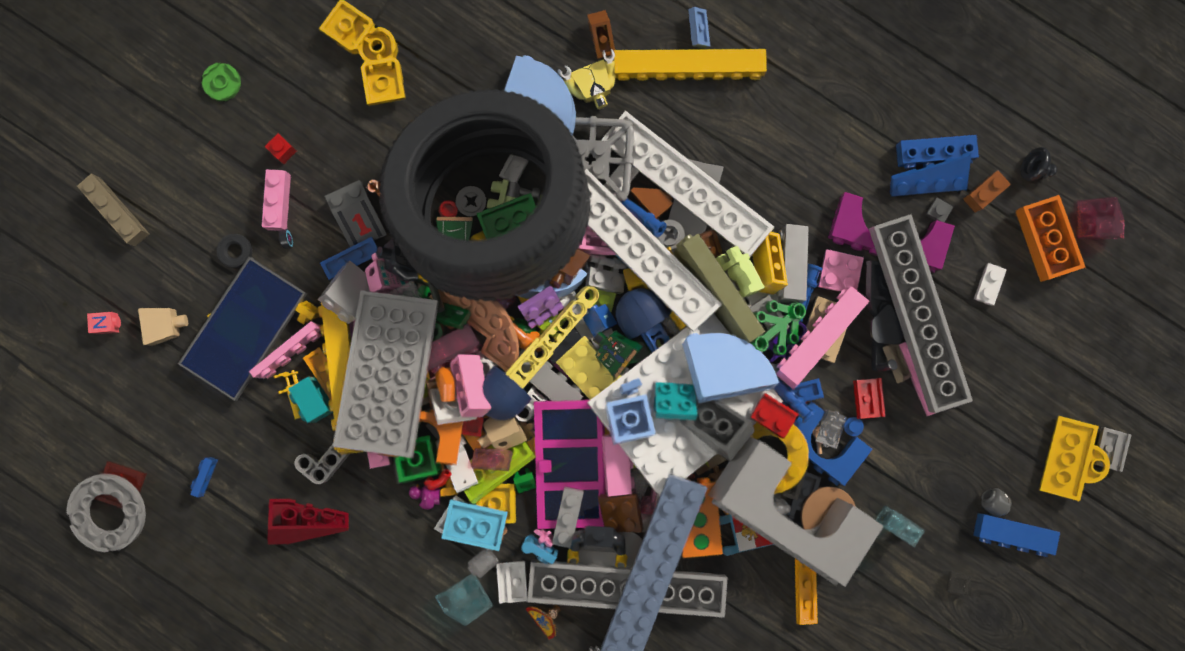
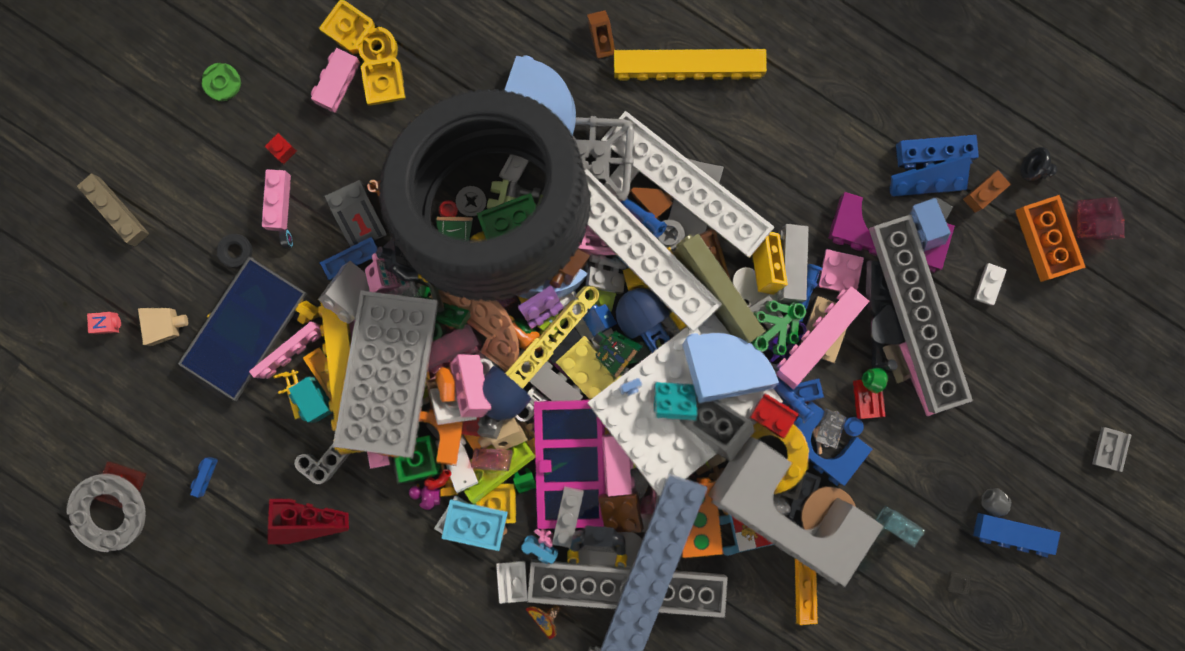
(335, 80): none -> bright pink brick
(464, 600): clear light blue slope -> none
(482, 562): clear brick -> none
(489, 427): none -> dark grey tile
(592, 81): light yellow torso -> none
(629, 419): light blue brick -> none
(699, 27): medium blue plate -> none
(740, 272): yellowish green hips -> none
(875, 380): none -> green cone
(930, 224): none -> medium blue brick
(1072, 459): yellow plate -> none

